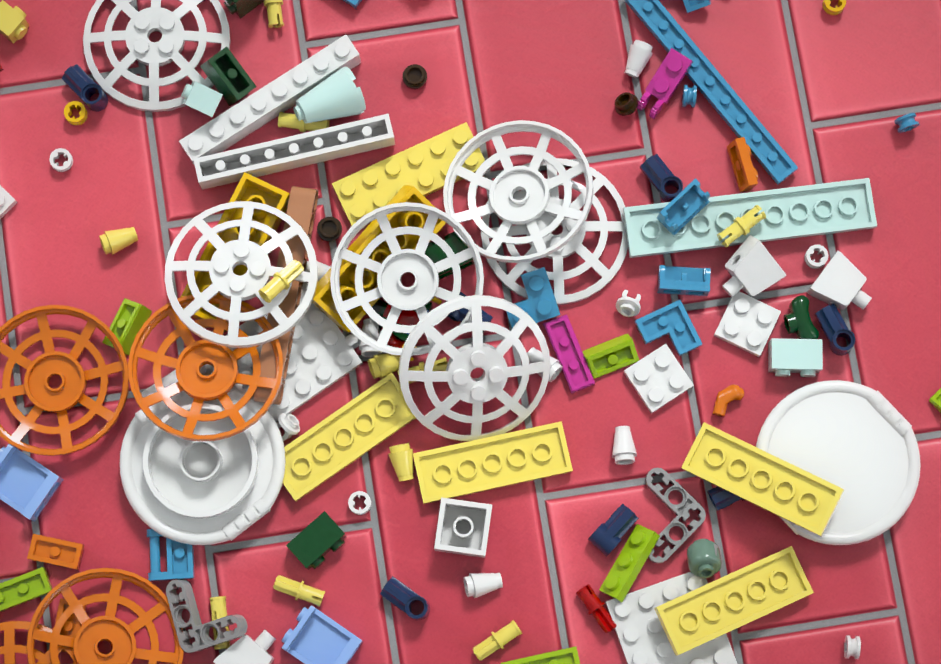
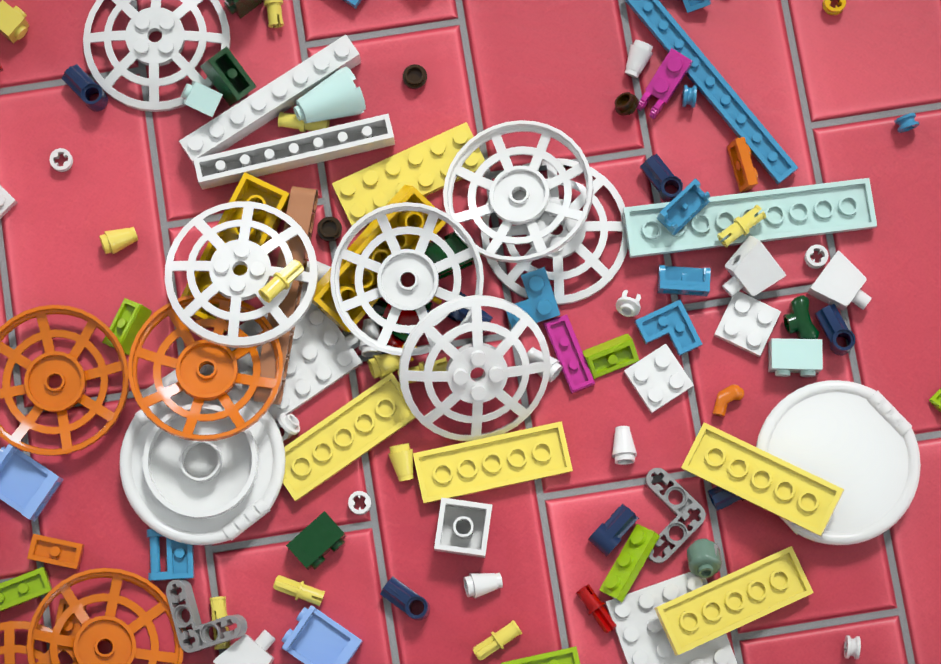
(83, 113): yellow bush -> none

